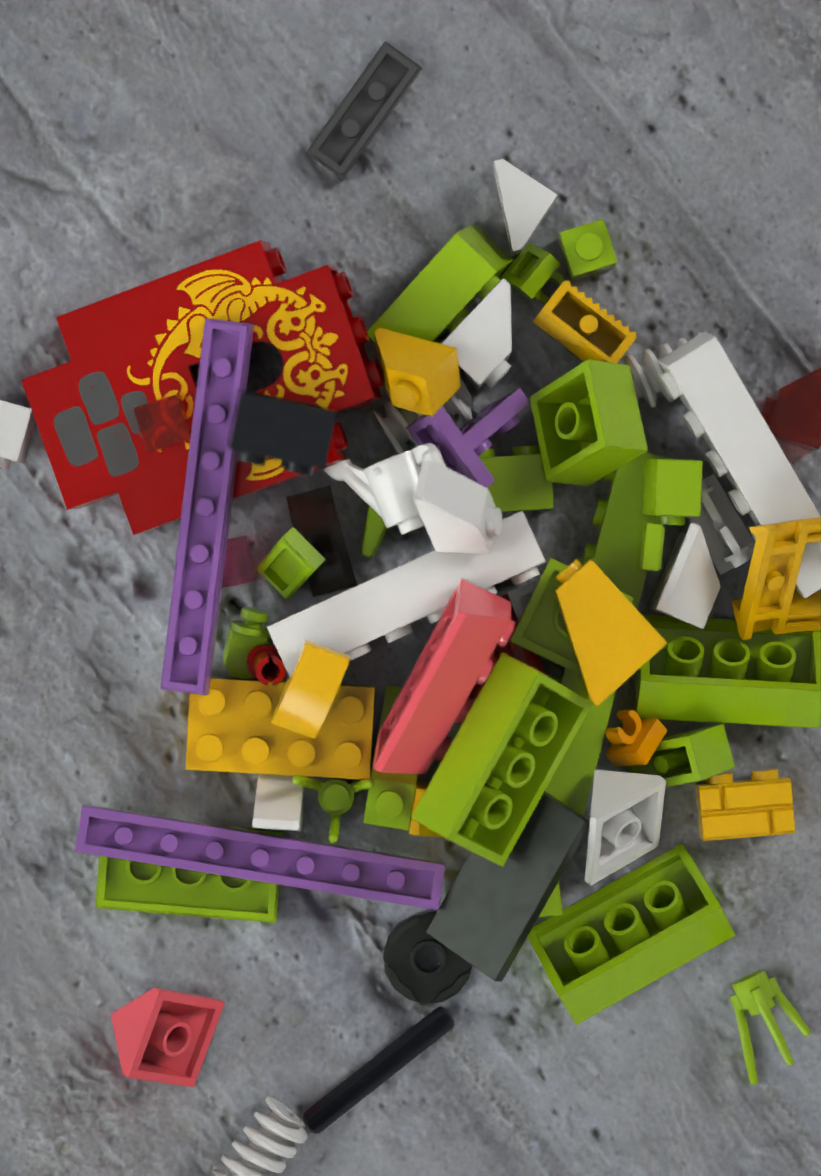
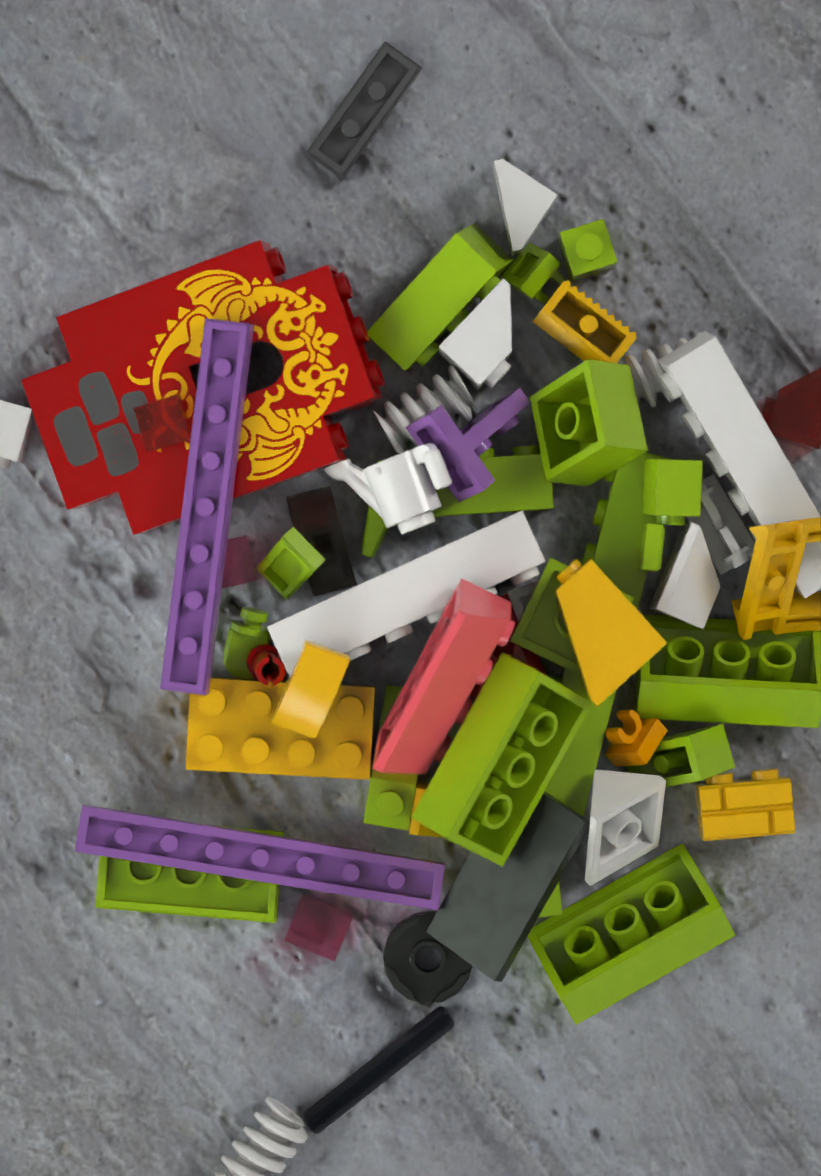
(165, 1035): coral slope -> none
(278, 803): white slope -> none
(281, 431): black brick -> none
(318, 927): none -> clear pink panel
(334, 797): lime plant -> none
(417, 371): yellow slope -> none
(456, 510): white slope -> none
(756, 994): lime plant -> none

